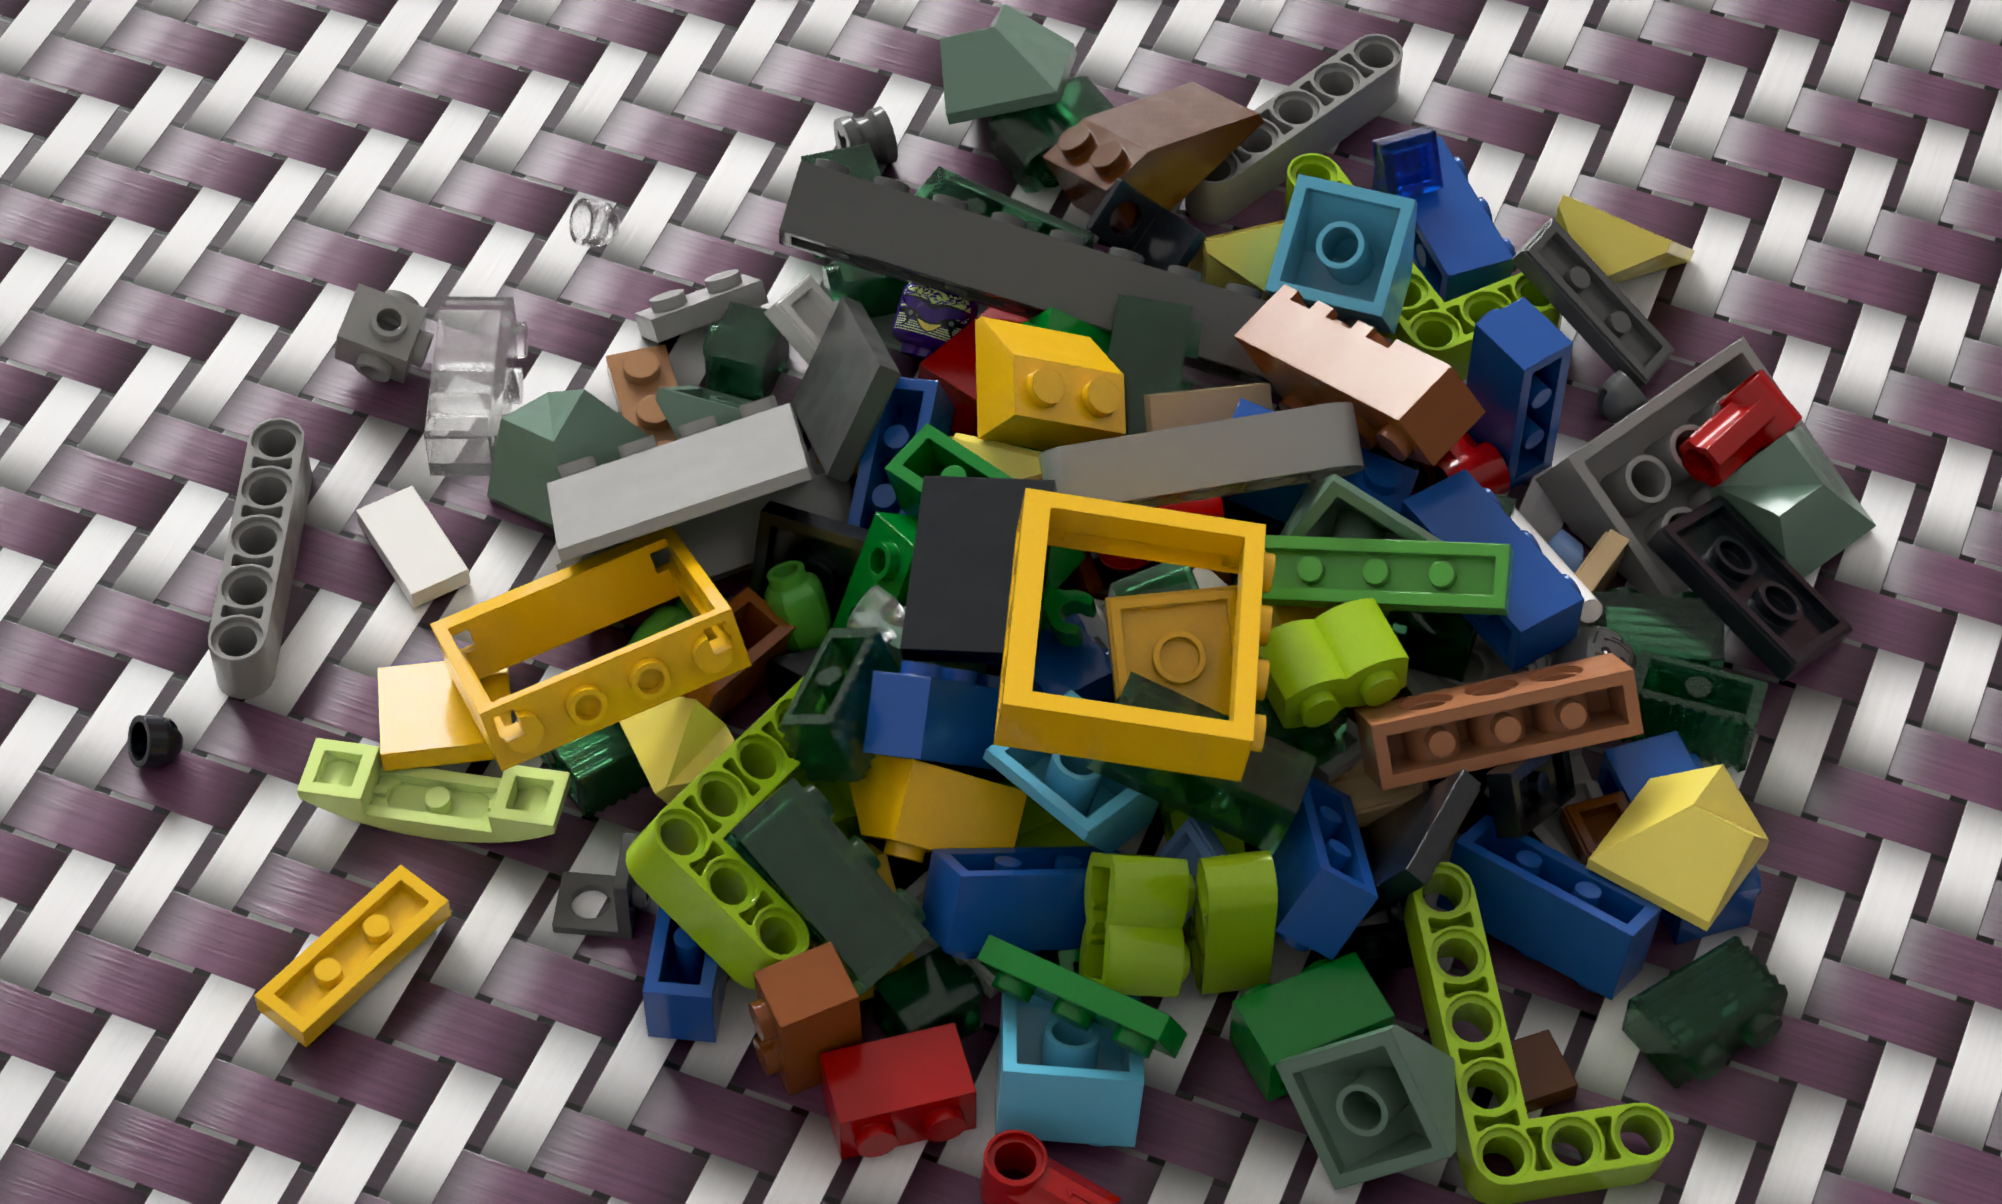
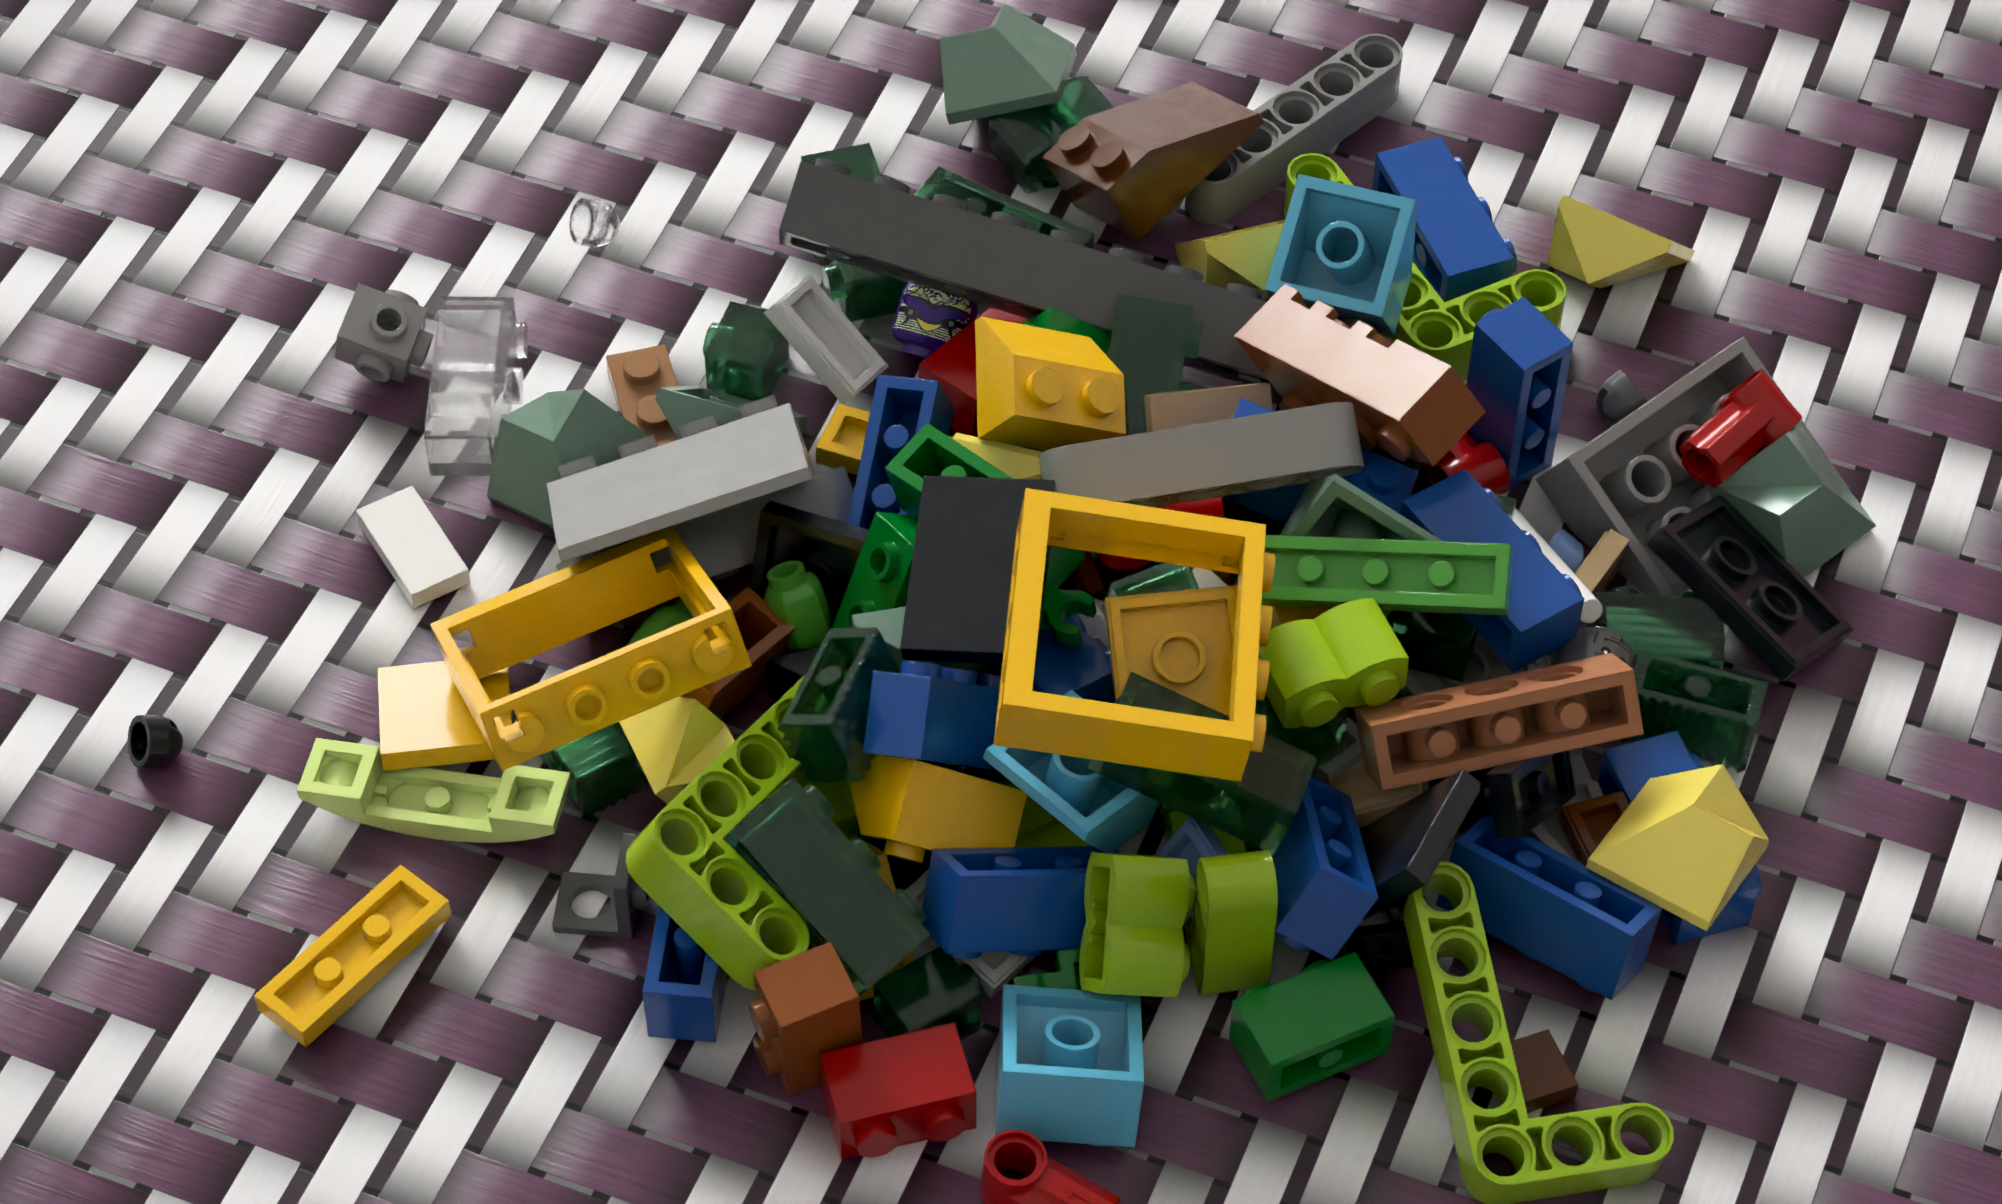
(260, 559): light grey beam -> none
(677, 313): light grey plate -> none
(845, 389): dark grey tile -> none
(872, 129): dark grey wheel -> none
(878, 610): clear hinge -> none
(1081, 999): green plate -> none
(1155, 233): black bracket -> none
(1374, 1103): sand green slope -> none
(1408, 162): clear blue tile -> none
(1592, 303): dark grey tile -> none
(1706, 1013): clear green brick -> none

